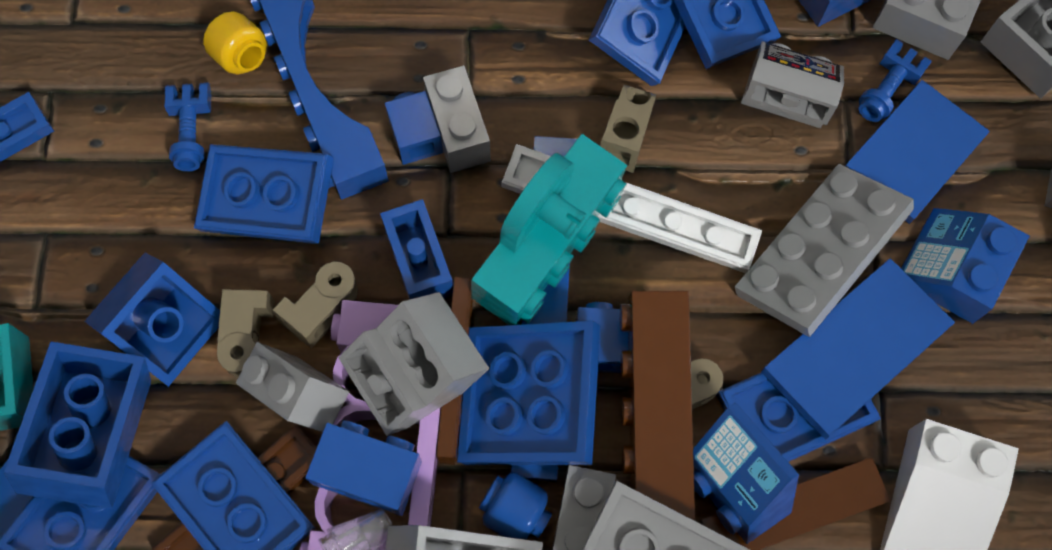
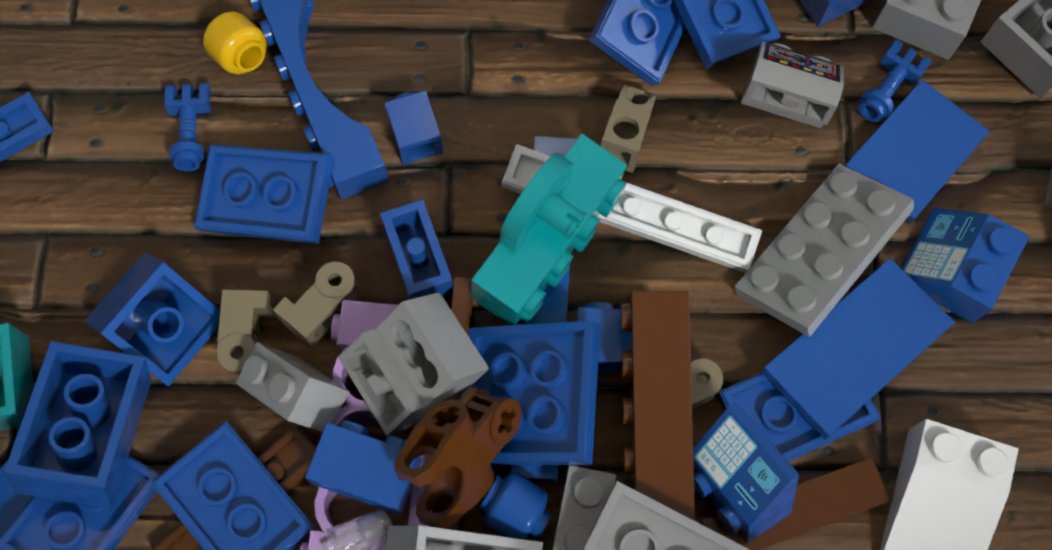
(458, 119): light grey brick -> none
(460, 445): none -> reddish brown piece

